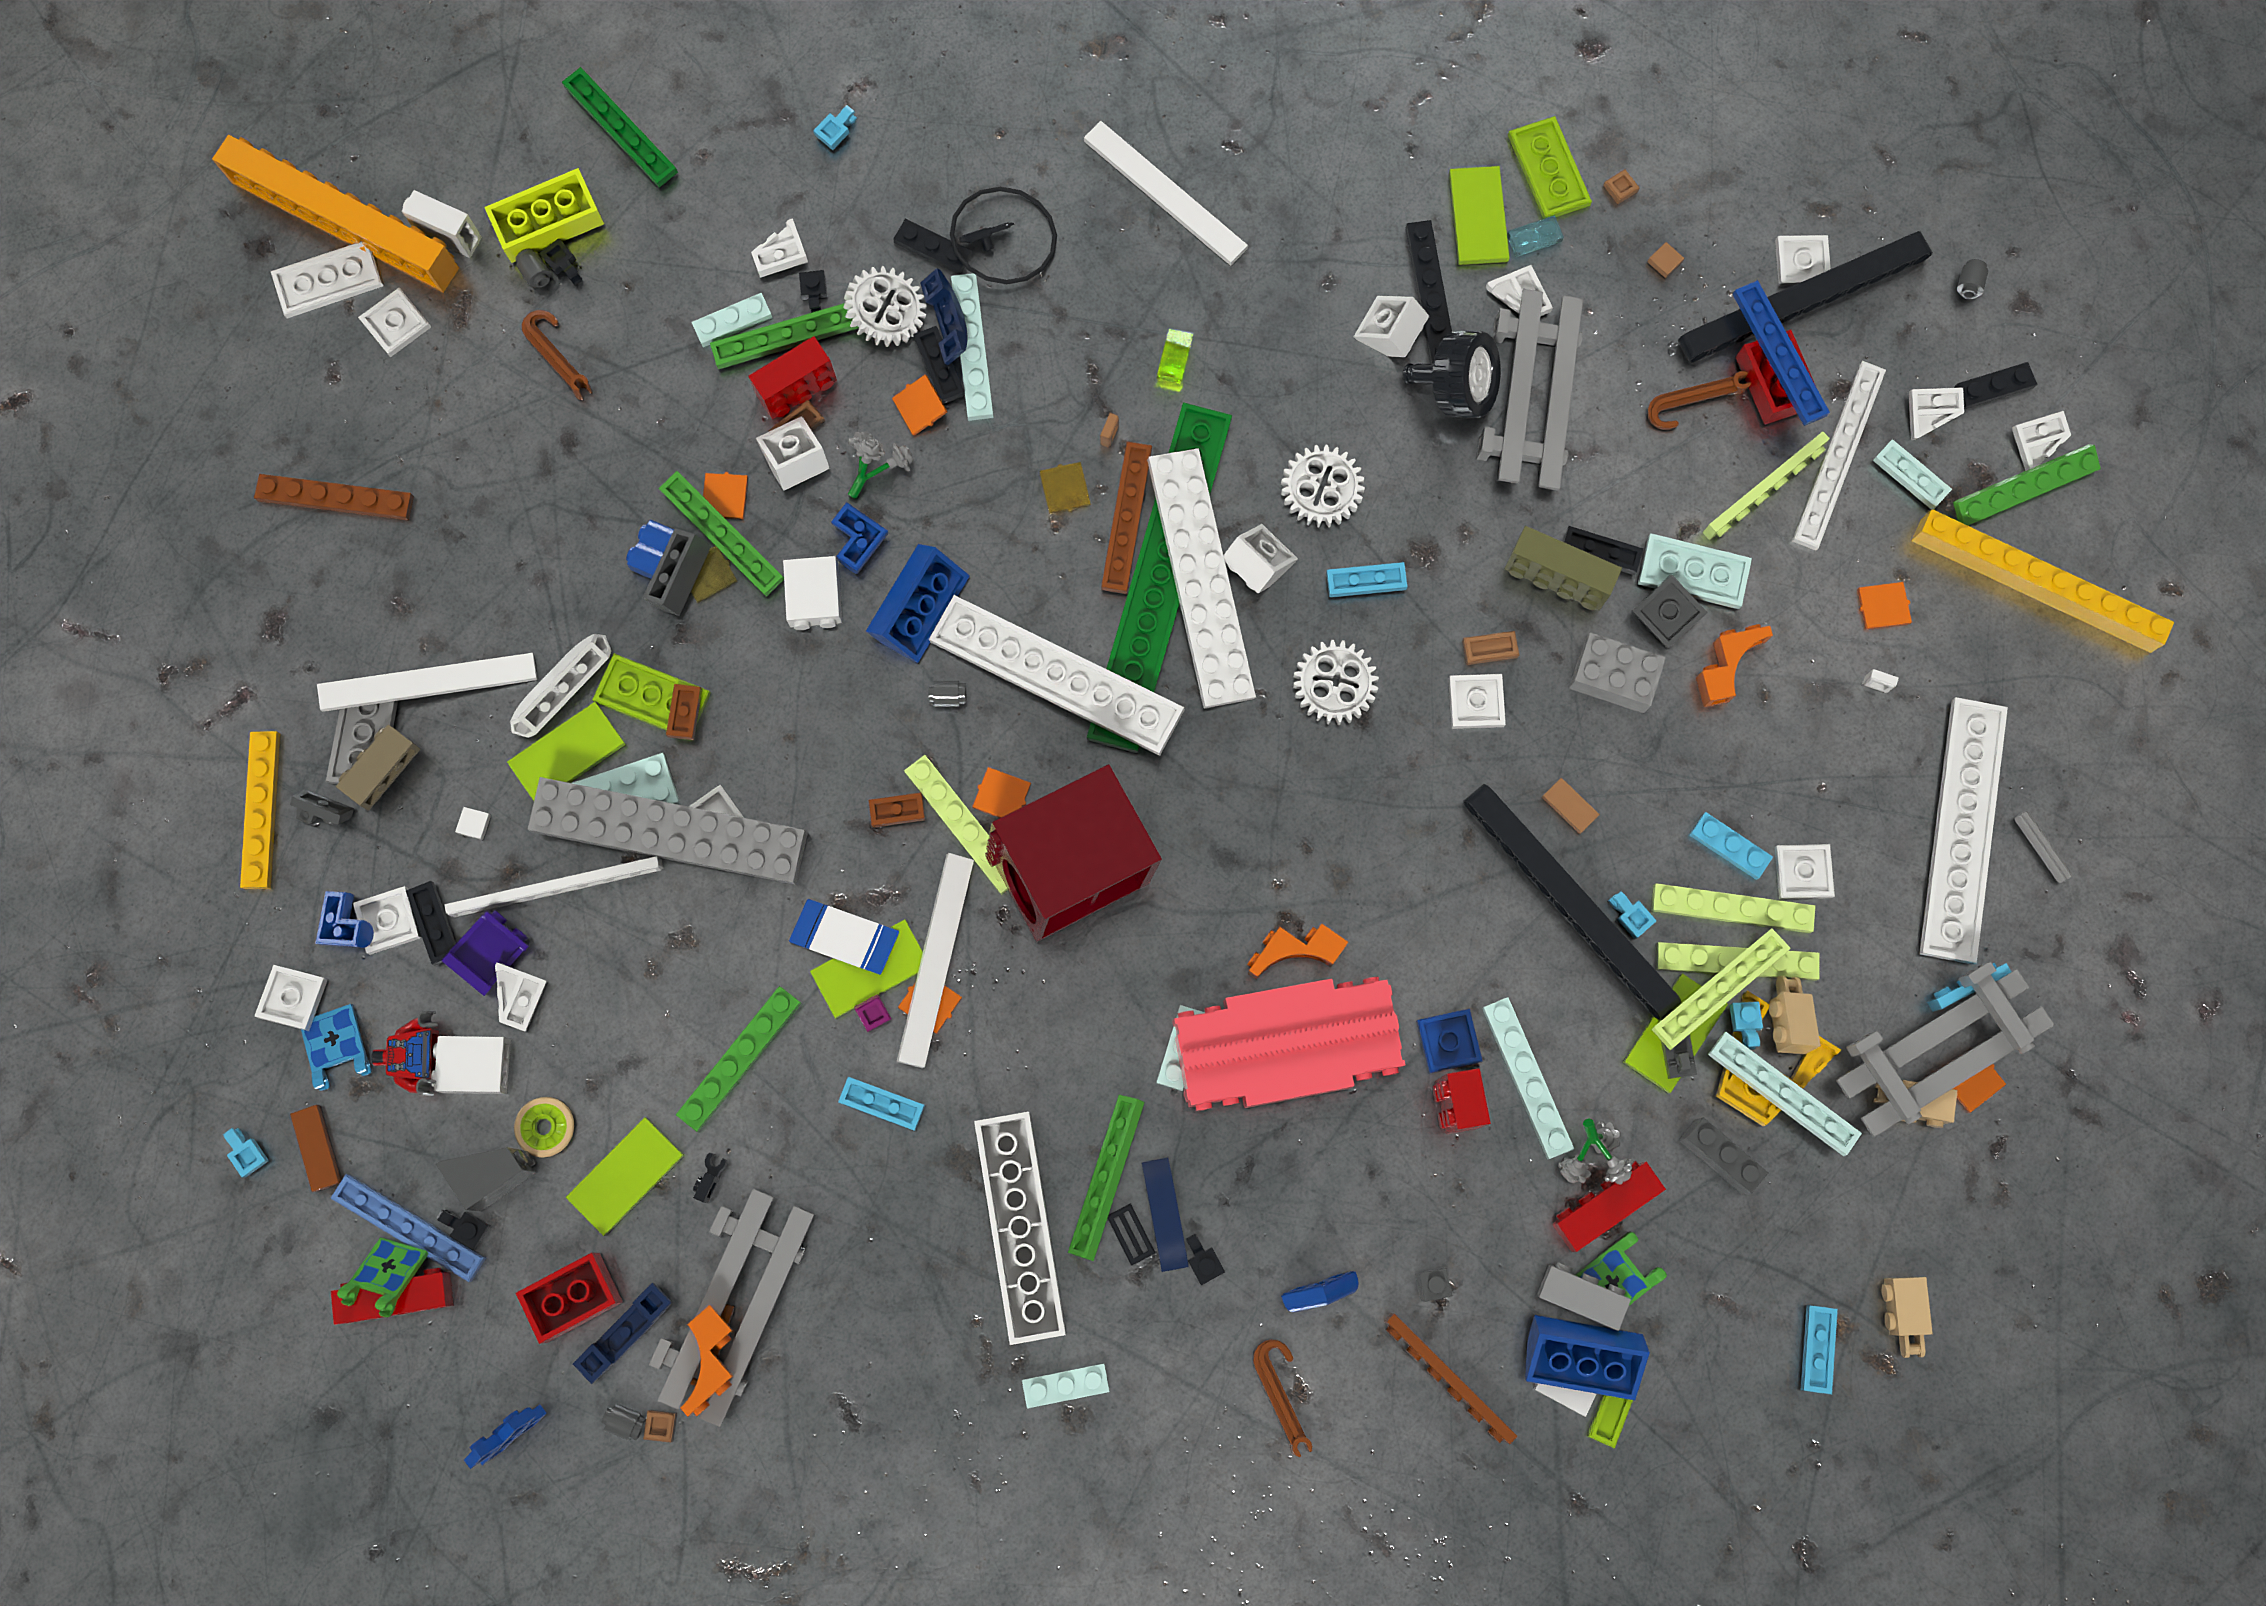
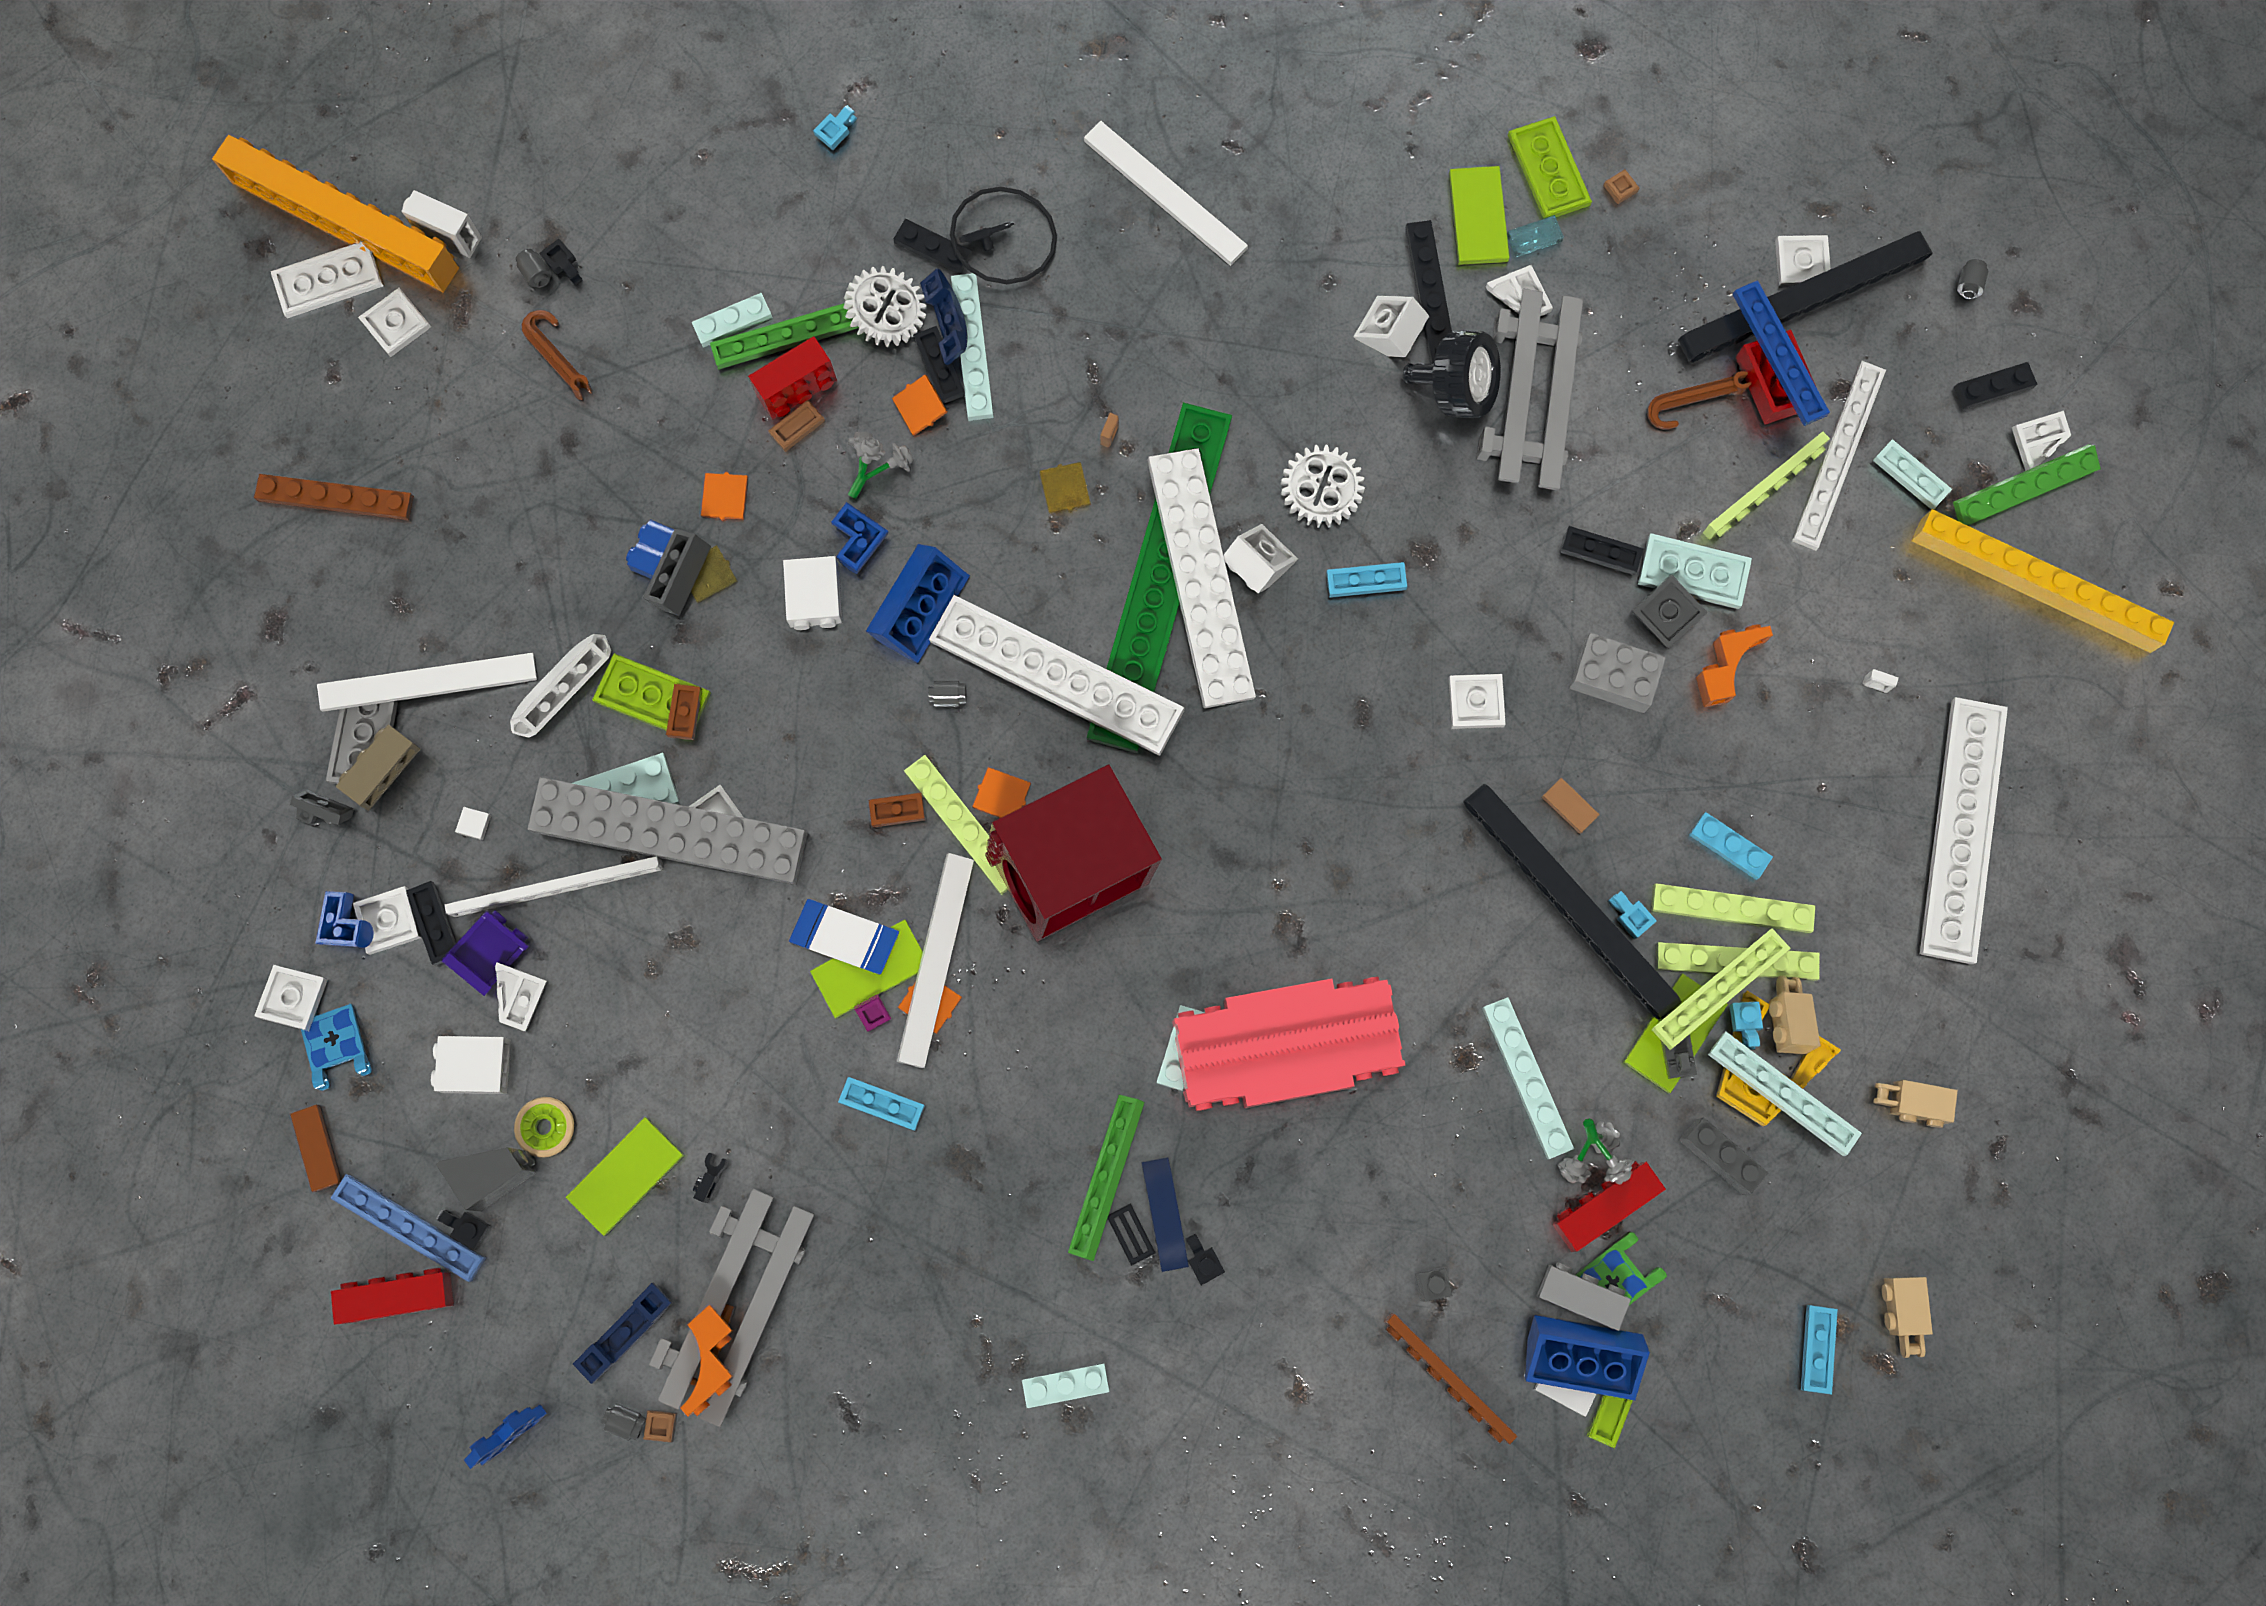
(246, 1154): medium azure plate -> none
(260, 810): yellow plate -> none
(385, 1272): bright green flag -> none
(410, 1054): torso -> none
(544, 214): neon yellow brick -> none
(568, 750): lime tile -> none
(569, 1297): red brick -> none
(619, 127): green plate -> none
(721, 533): bright green plate -> none
(738, 1059): bright green plate -> none
(780, 251): white wing -> none
(793, 453): white slope -> none
(813, 288): black plate -> none
(1020, 1228): white brick -> none
(1126, 518): dark orange plate -> none
(1175, 356): clear neon green slope -> none
(1277, 1394): dark orange piece -> none
(1321, 1293): blue brick -> none
(1322, 946): orange arch -> none
(1339, 659): white gear -> none
(1449, 1041): blue tile -> none
(1461, 1101): red brick -> none
(1490, 647): medium nougat tile -> none
(1562, 569): olive brick -> none
(1665, 260): medium nougat tile -> none
(1804, 871): white tile -> none
(1881, 1065): light grey fence -> none
(1884, 605): orange piece -> none
(1933, 408): white wing -> none
(1947, 997): medium azure plate -> none
(1979, 1088): orange piece -> none
(2043, 847): light grey axle -> none

